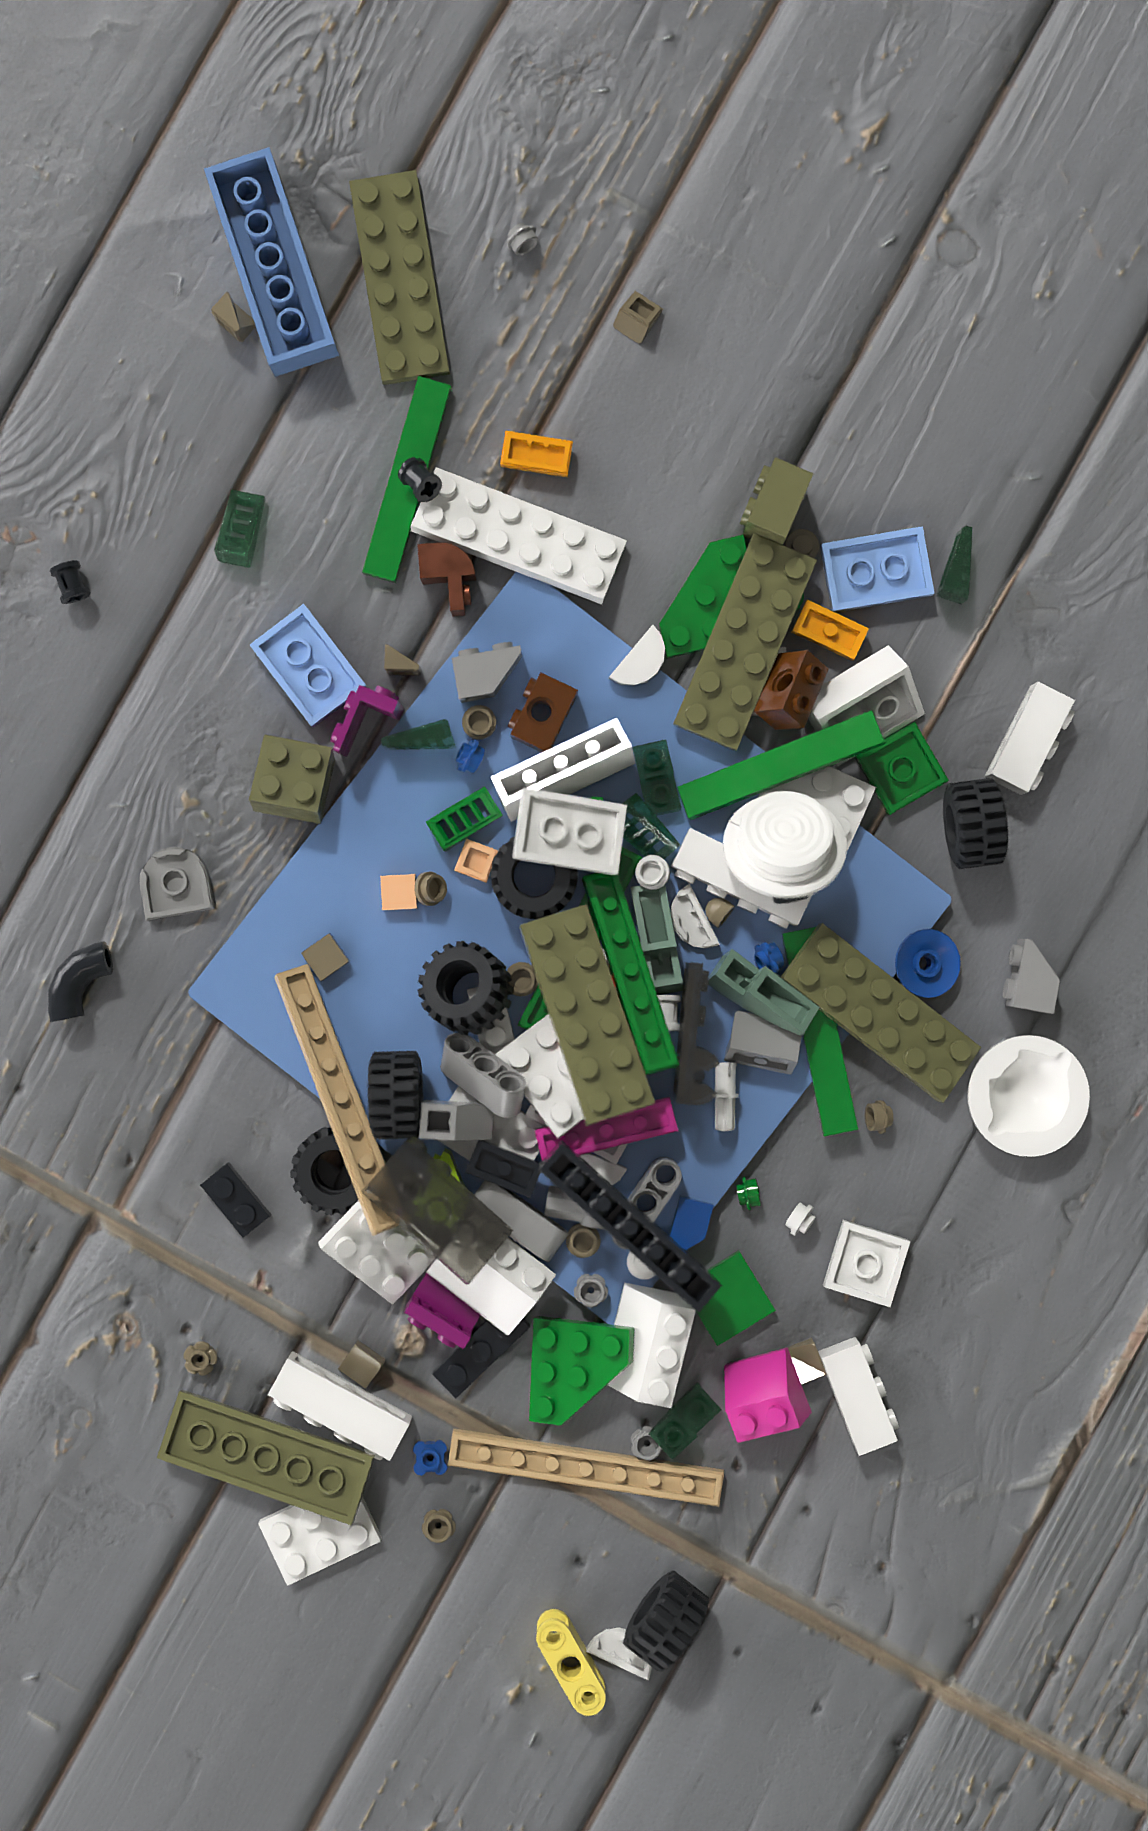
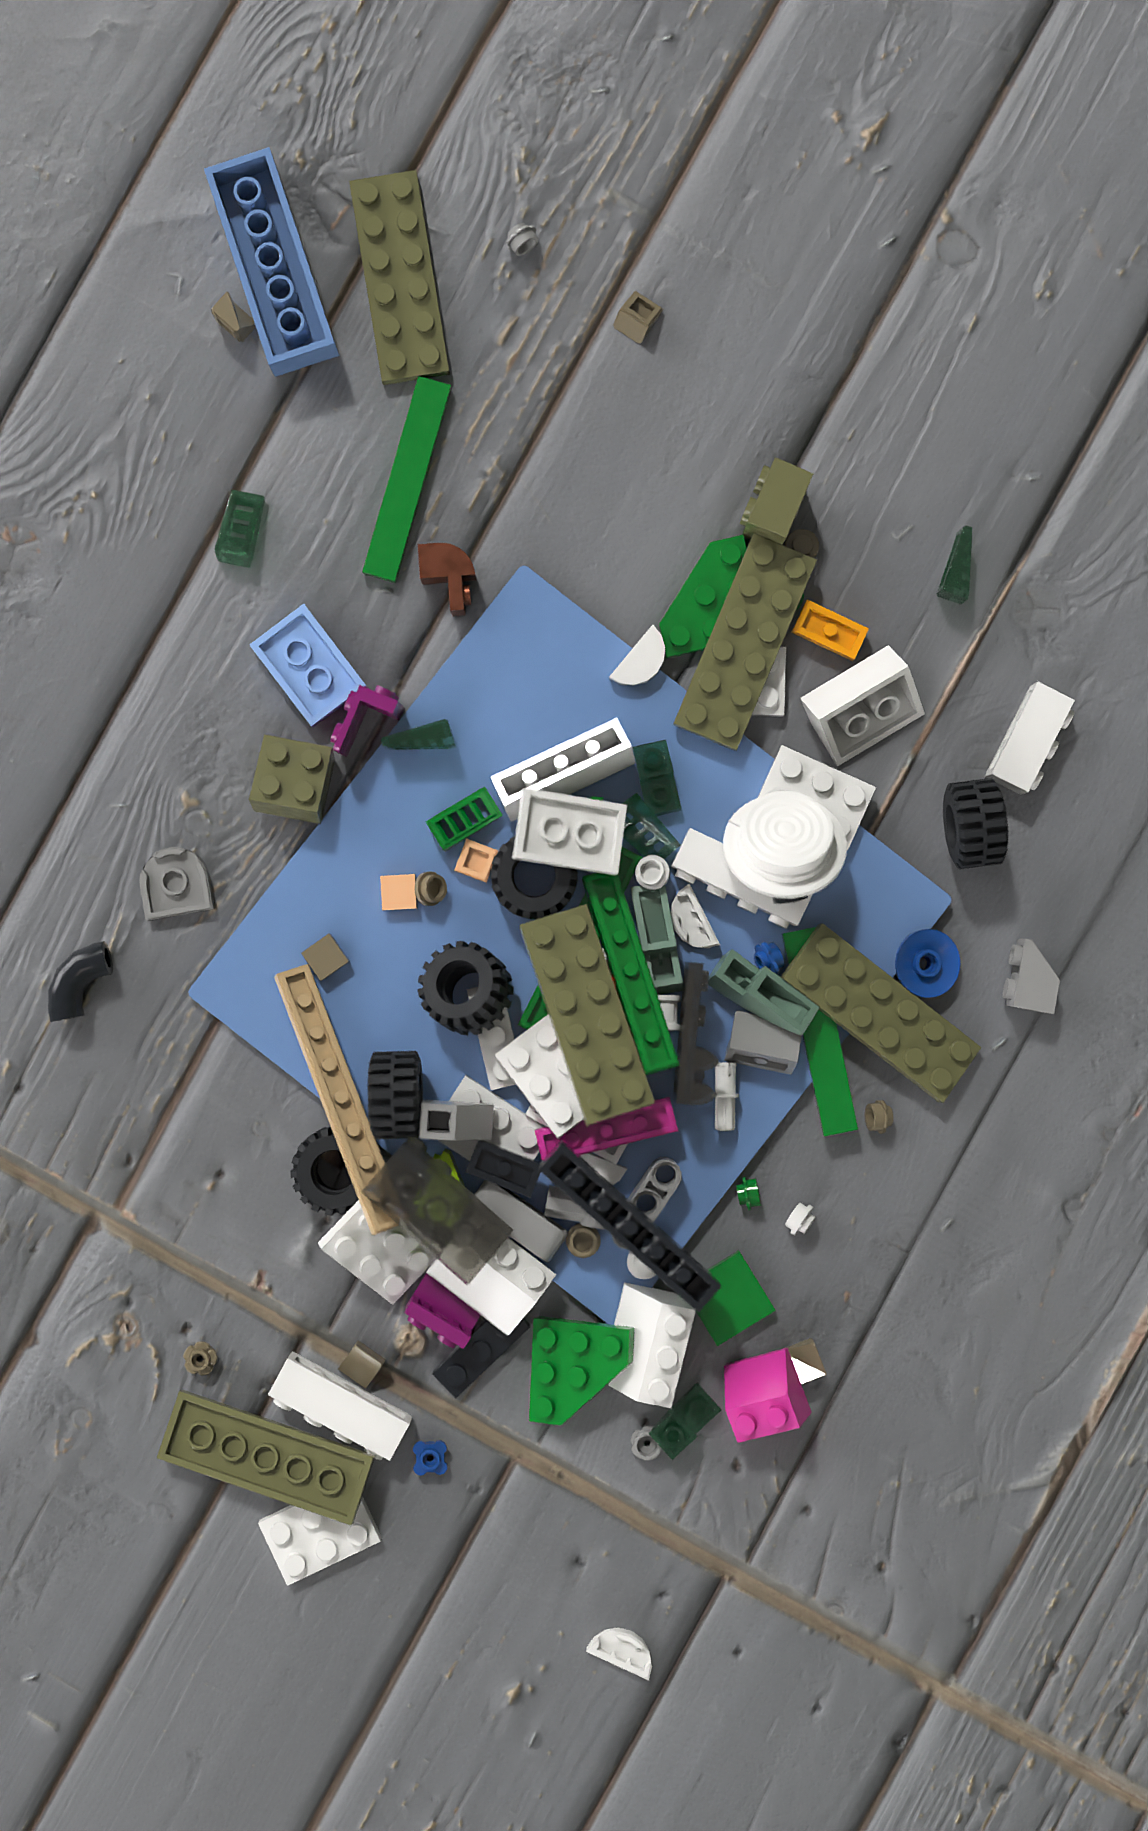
(70, 582): black bush -> none
(235, 1199): black plate -> none
(399, 664): dark tan slope -> none
(424, 484): black bush -> none
(436, 1534): dark tan plate -> none
(469, 756): blue plate -> none
(479, 722): dark tan plate -> none
(483, 1075): light grey beam -> none
(484, 673): light grey slope -> none
(520, 536): white plate -> none
(523, 978): dark tan plate -> none
(536, 454): light orange plate -> none
(546, 691): reddish brown brick -> none
(575, 1679): light yellow piece -> none
(585, 1467): tan tile -> none
(590, 1299): light grey plate -> none
(666, 1621): black tyre -> none
(690, 1221): blue tile -> none
(718, 911): dark tan hinge -> none
(781, 765): green tile -> none
(791, 690): reddish brown brick -> none
(859, 1395): white brick -> none
(866, 1263): white plate -> none
(877, 569): light blue plate -> none
(902, 769): green tile -> none
(1028, 1095): white piece -> none

